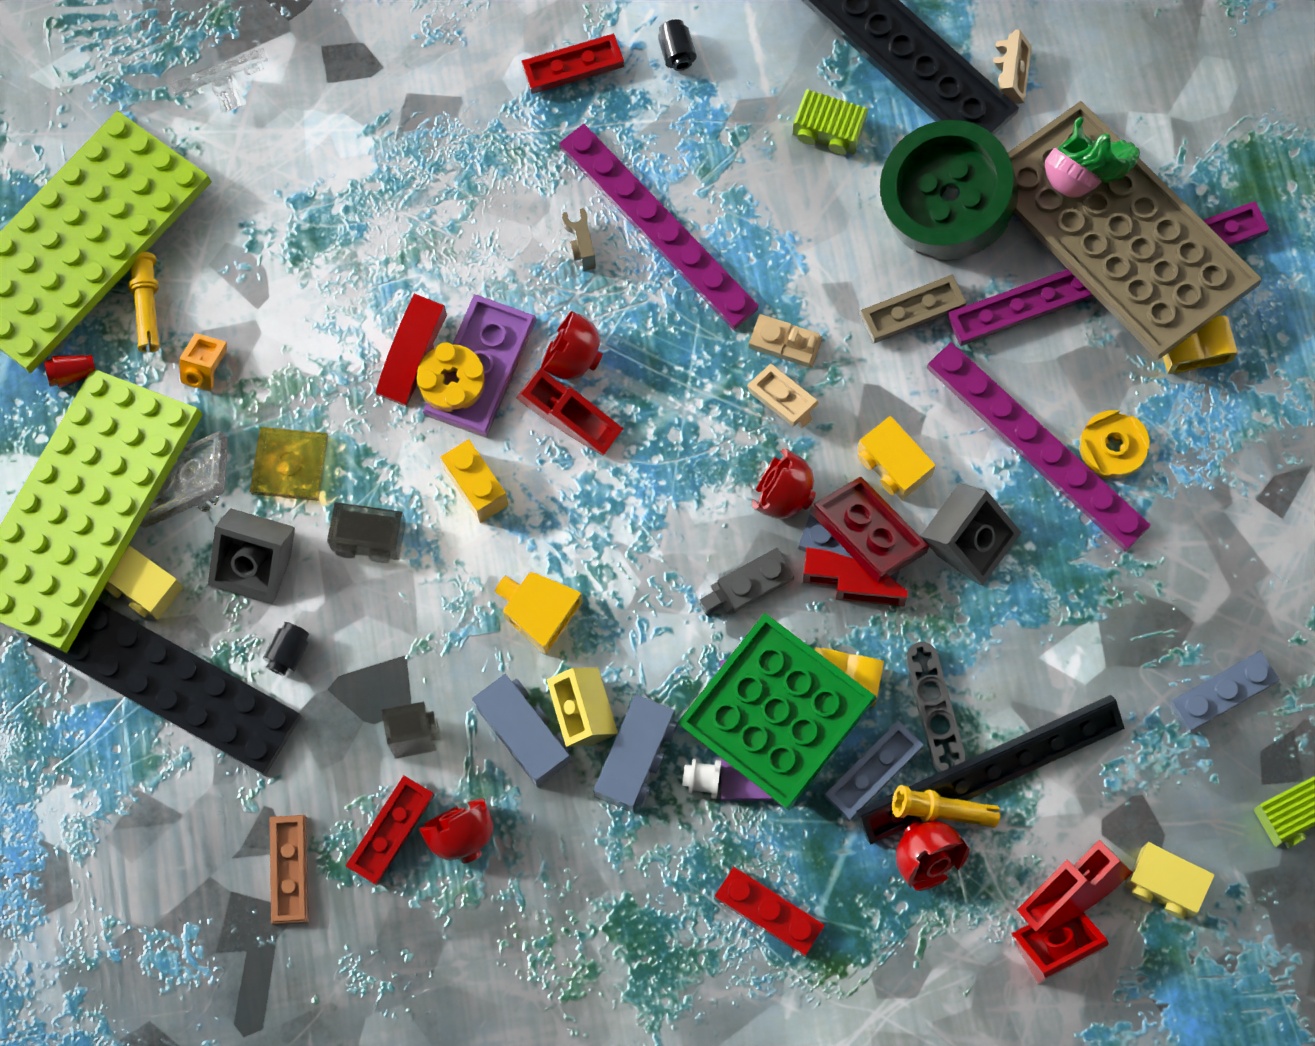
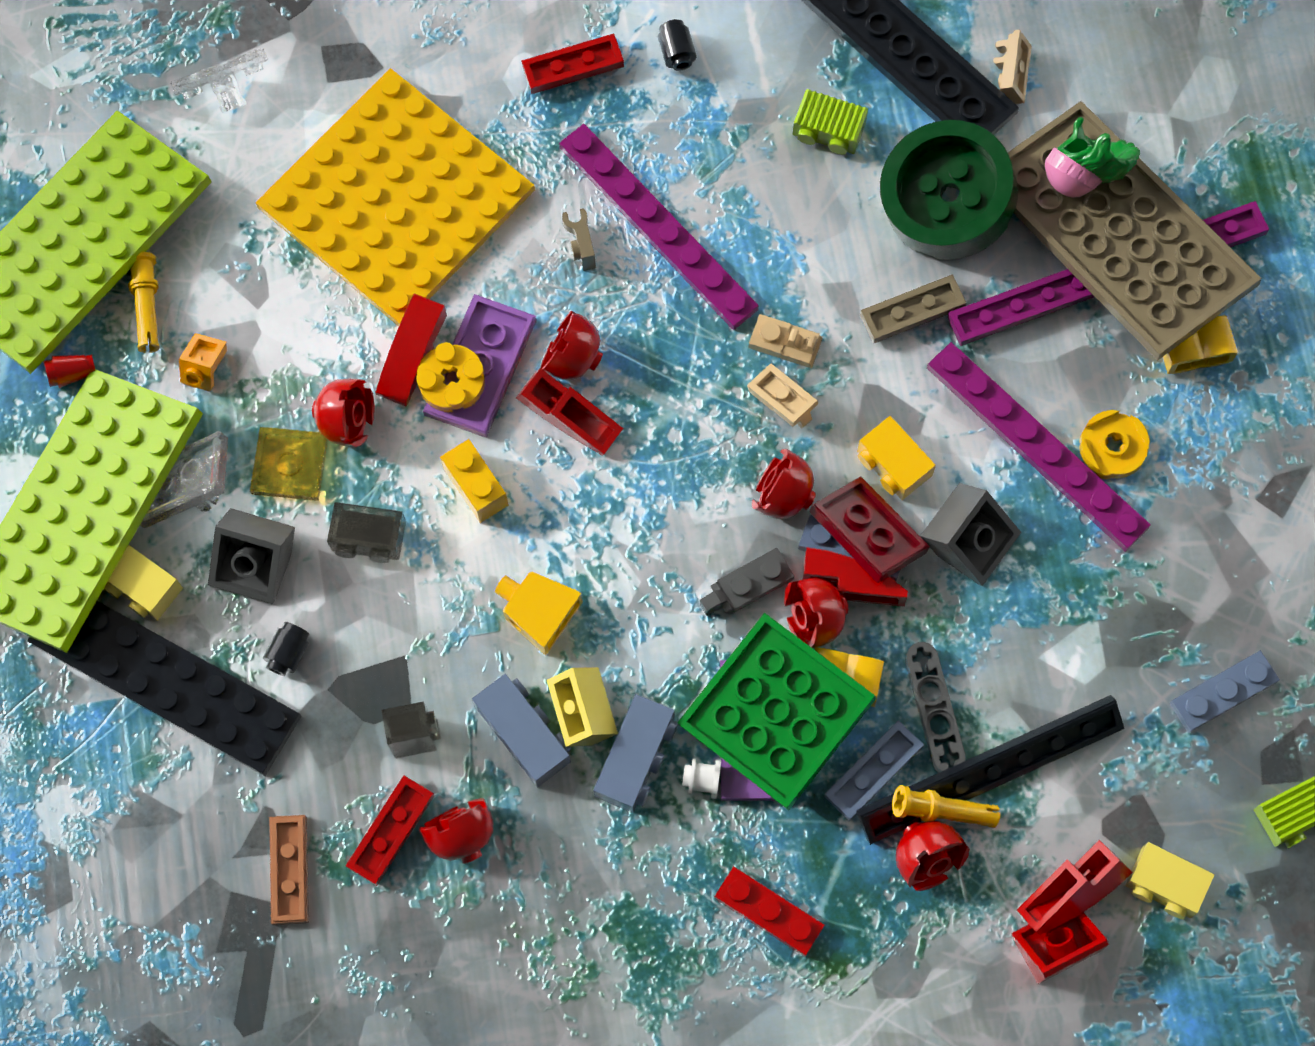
(343, 411): none -> red cylinder
(395, 196): none -> yellow plate
(816, 610): none -> red cylinder

